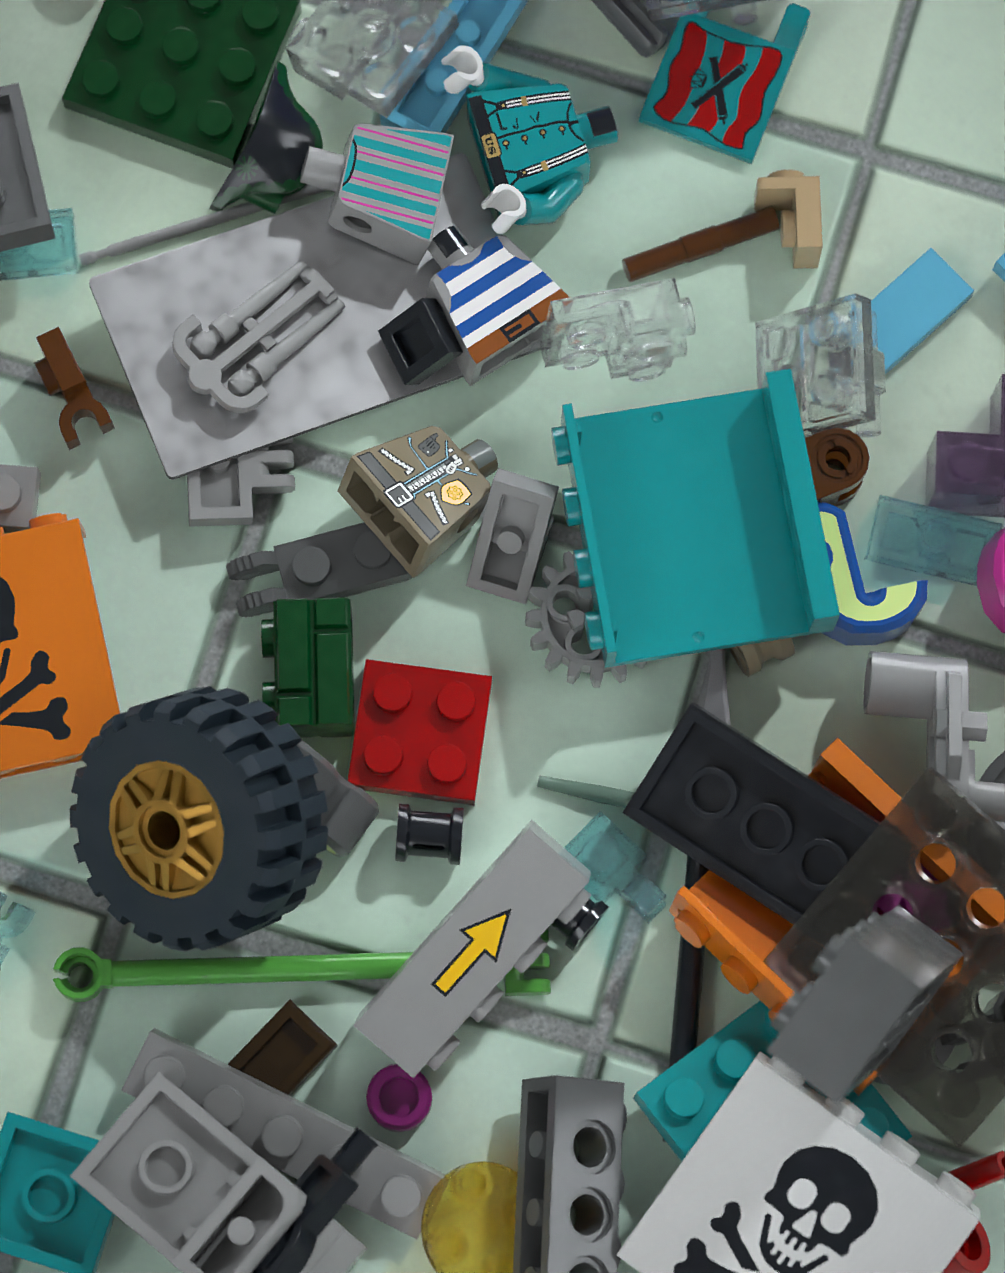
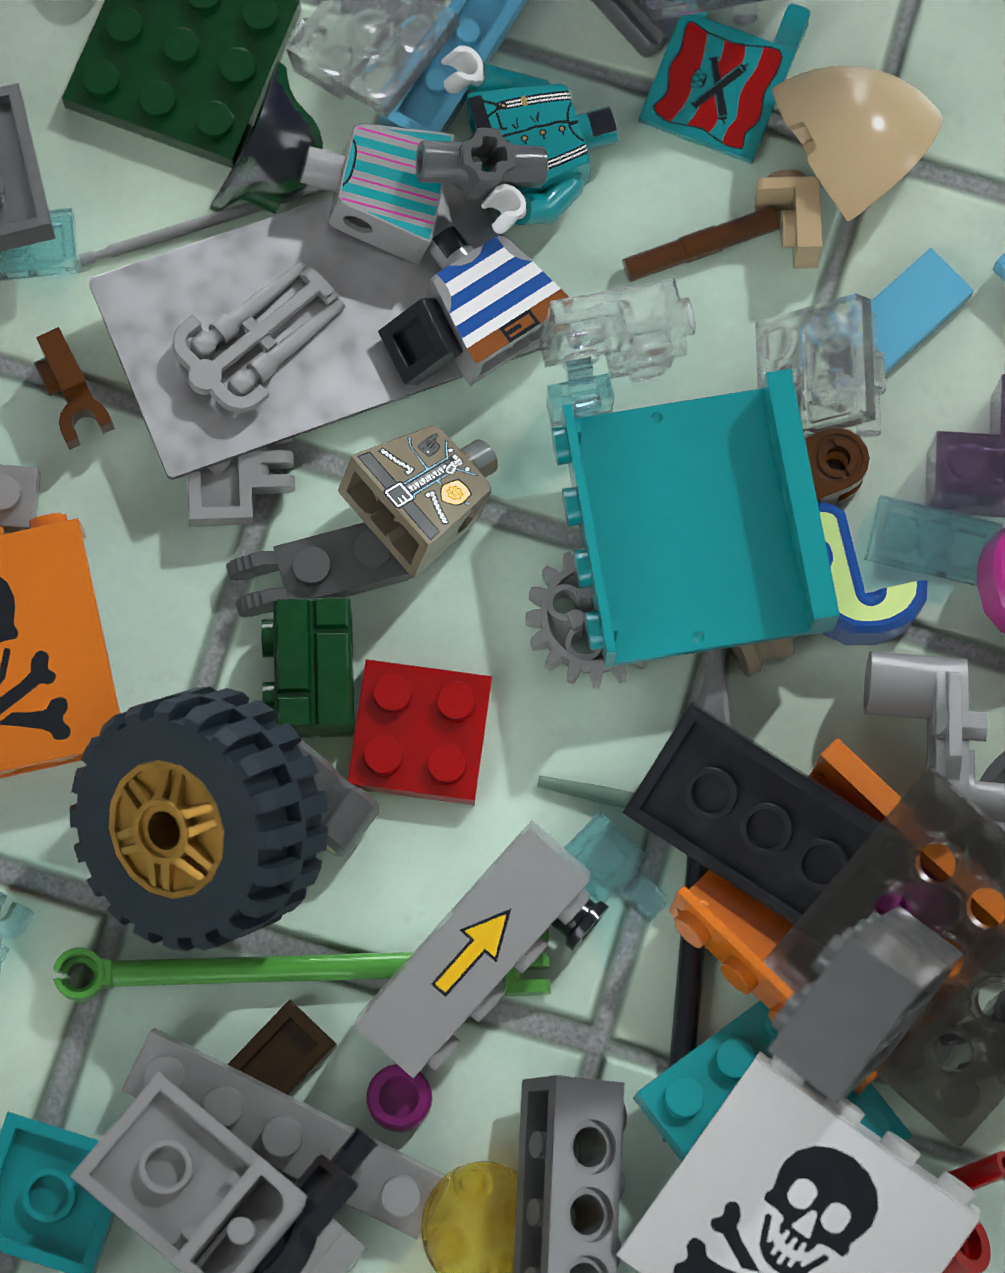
(429, 834): black bush -> none
(508, 162): none -> dark grey axle
(512, 536): light grey slope -> none
(586, 392): none -> clear light blue plate
(857, 130): none -> tan brick

